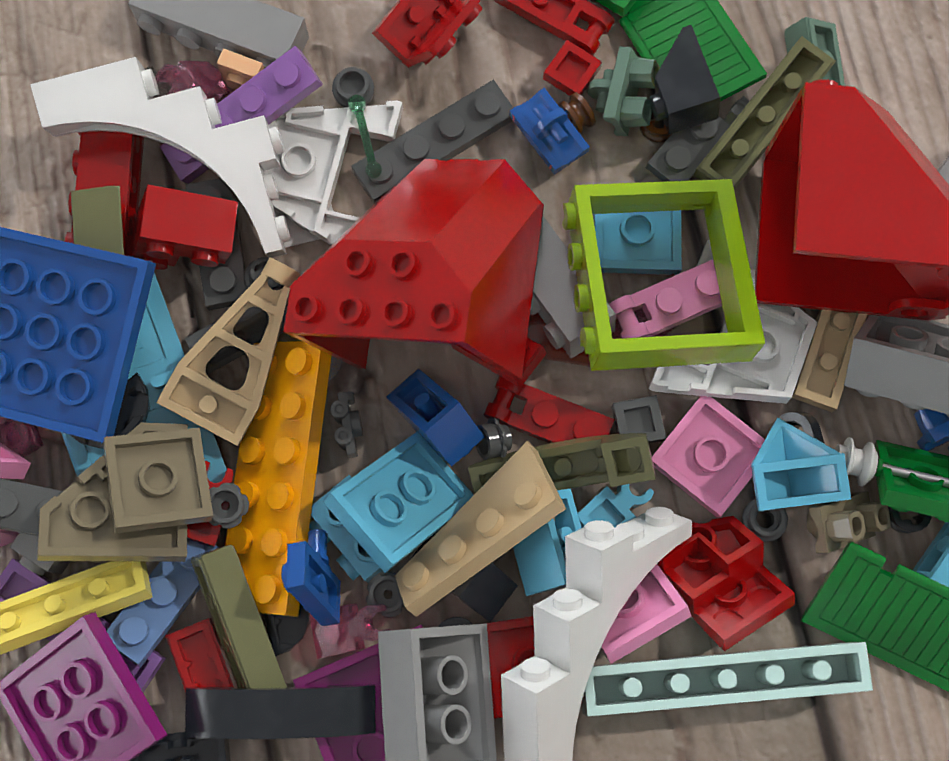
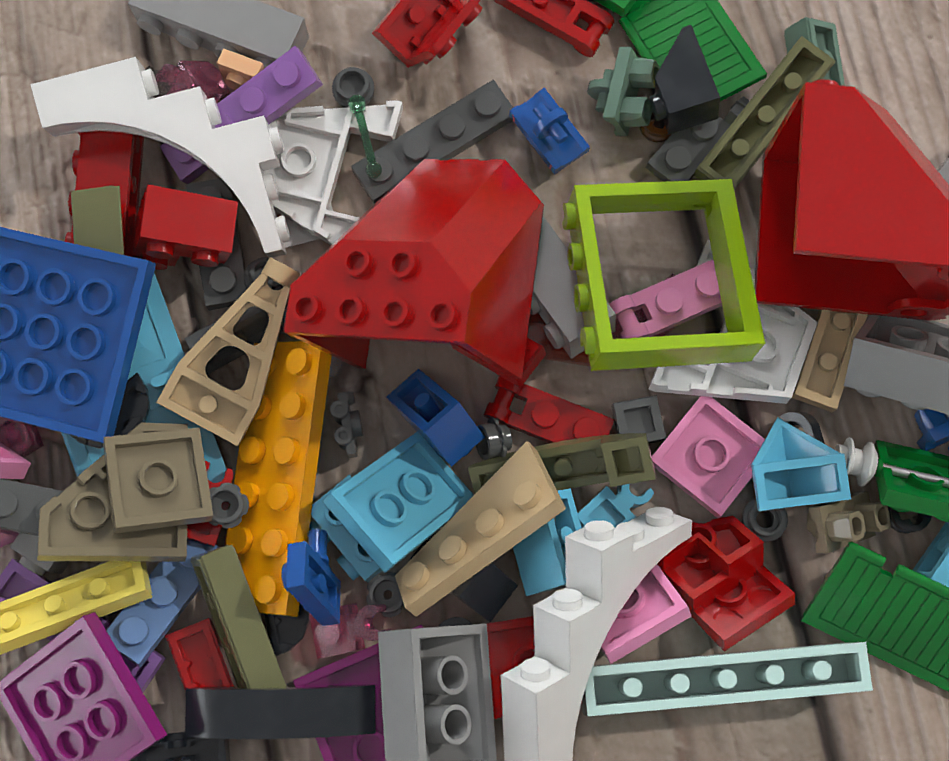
(572, 69): red plate -> none
(579, 112): reddish brown bush -> none
(639, 242): medium azure plate -> none

